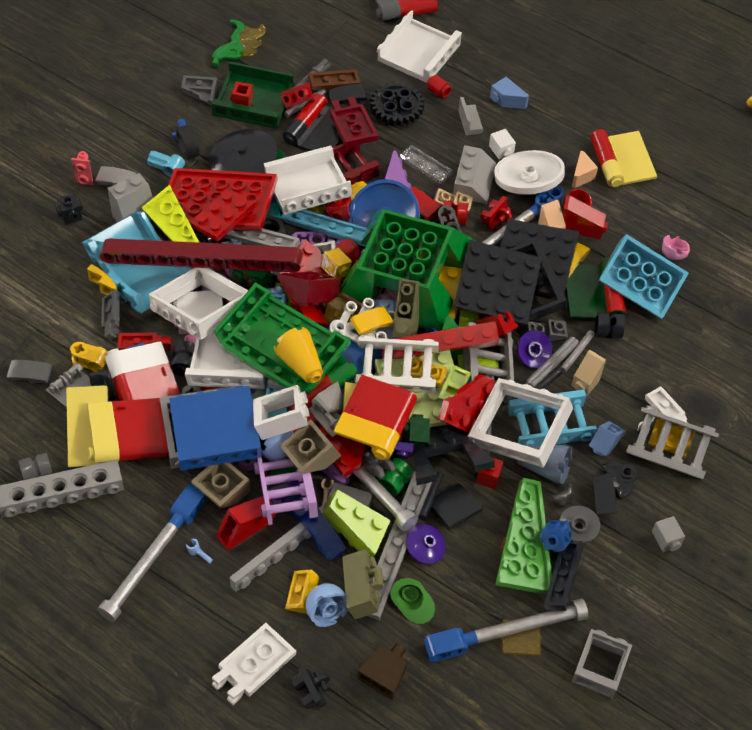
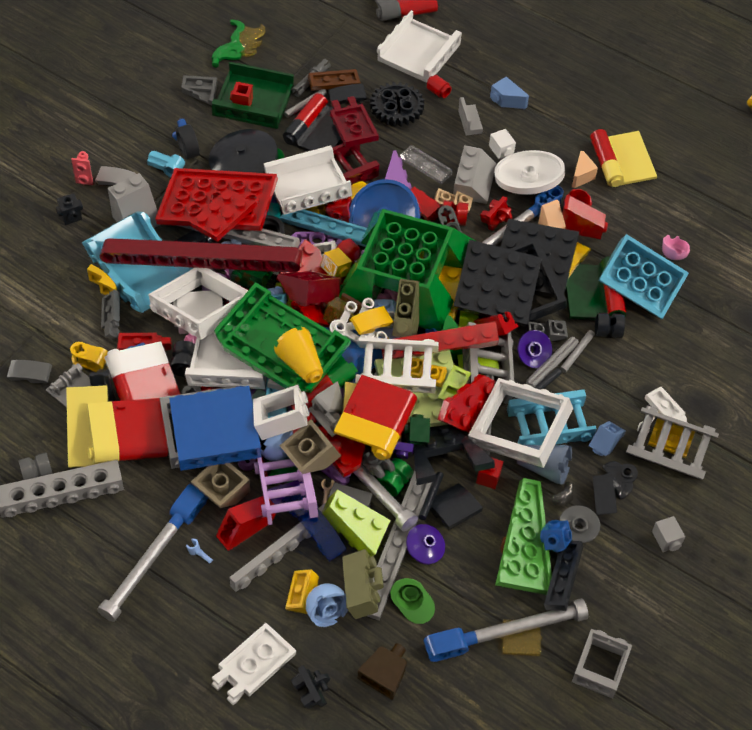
(169, 216): neon yellow wing -> none
(297, 95): red hips -> none
(589, 372): tan slope -> none

